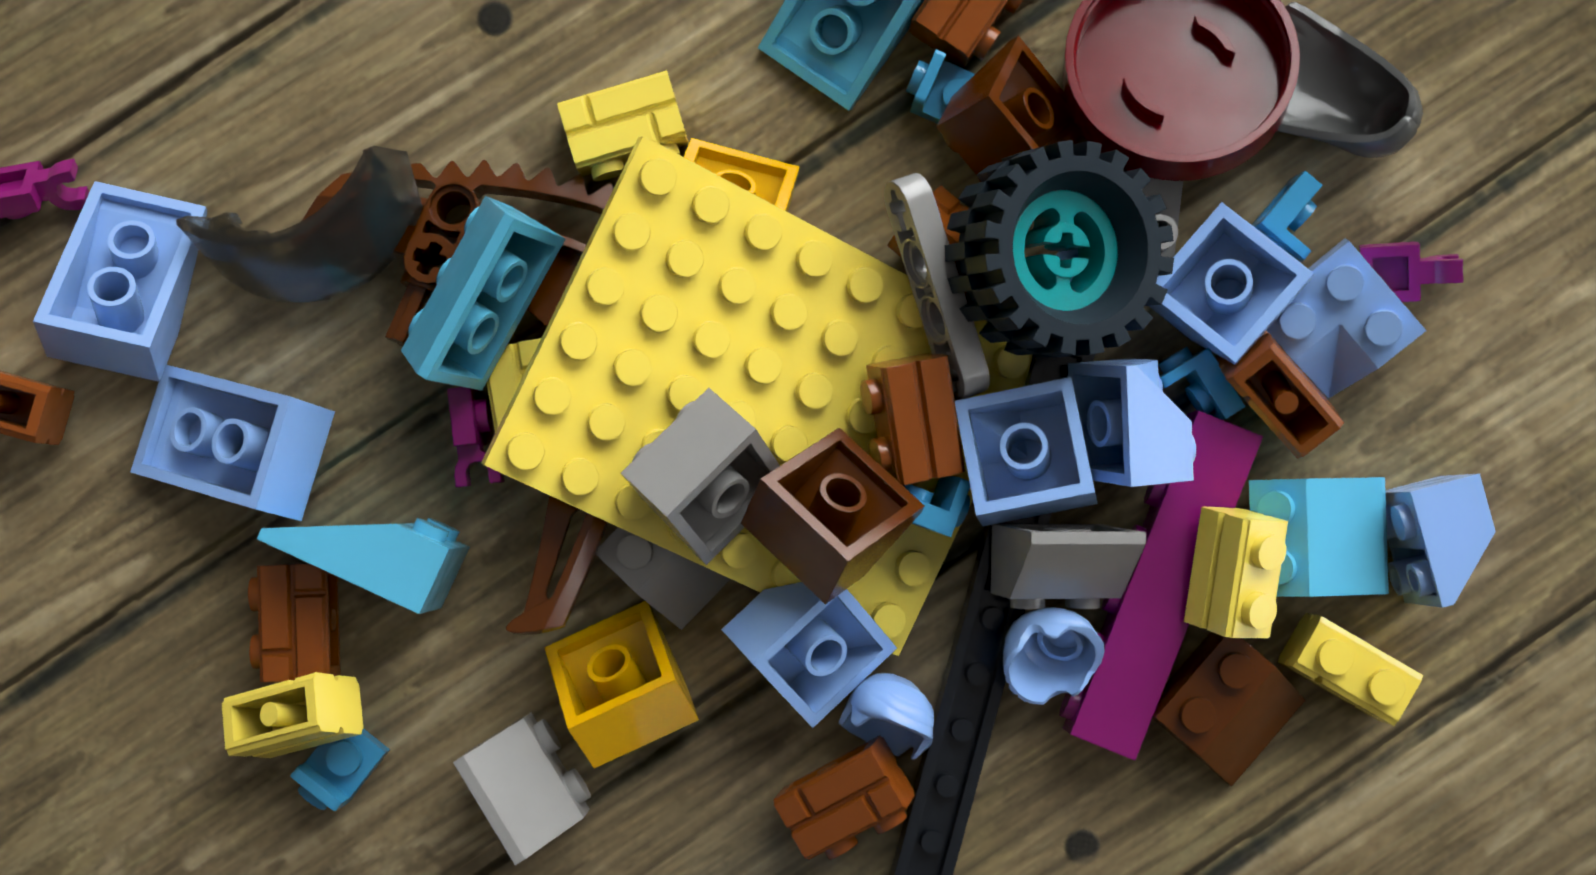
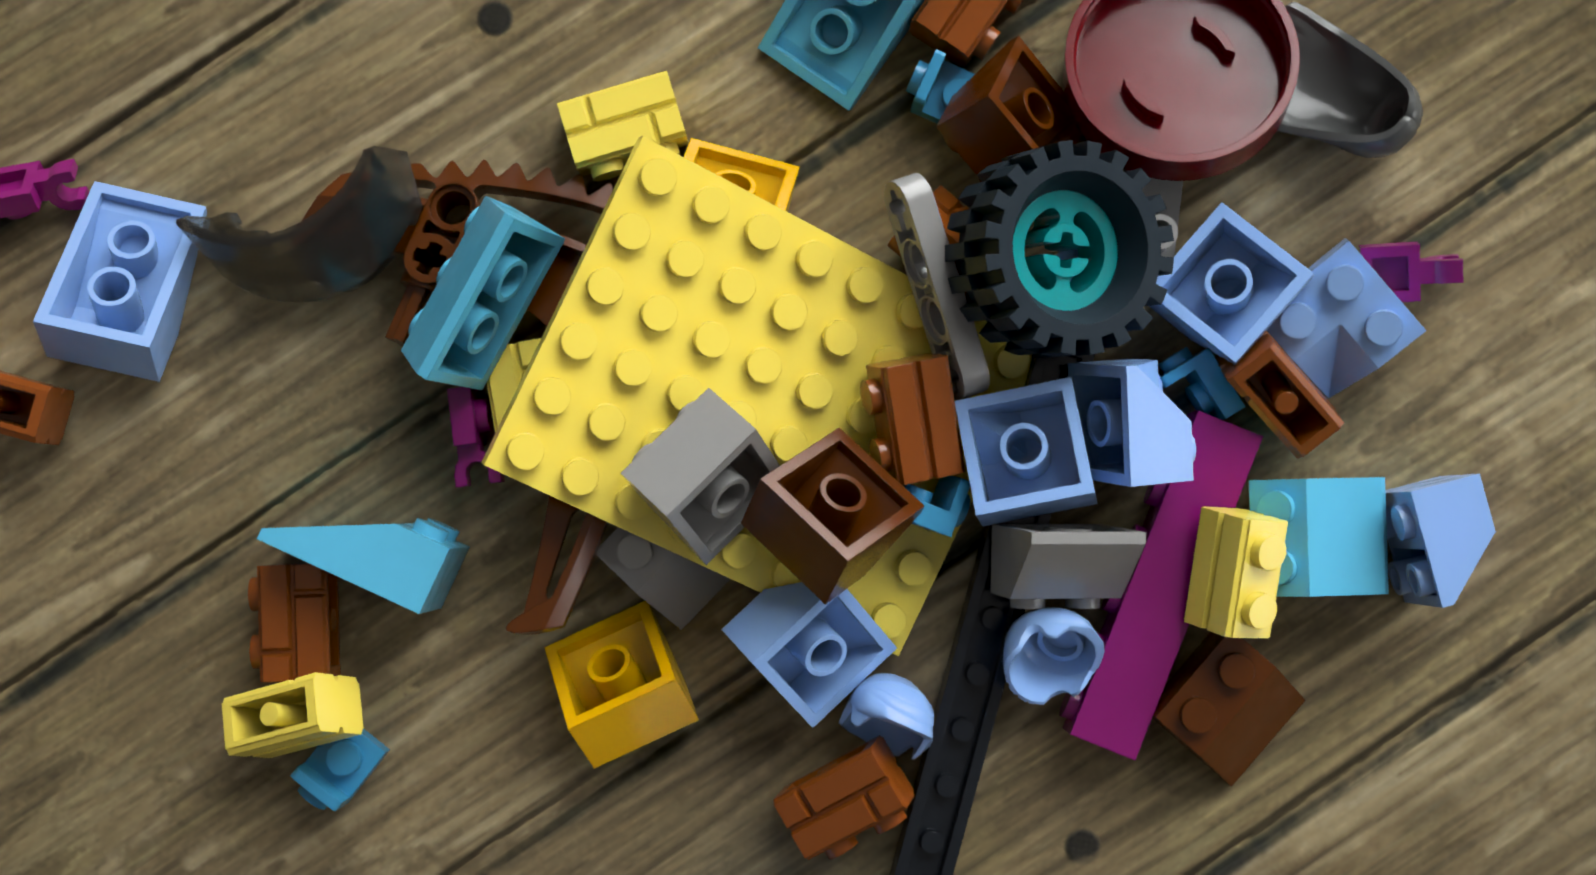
(233, 442): light blue slope -> none
(524, 786): light grey slope -> none
(1289, 209): dark azure bracket -> none
(1350, 668): light yellow brick -> none

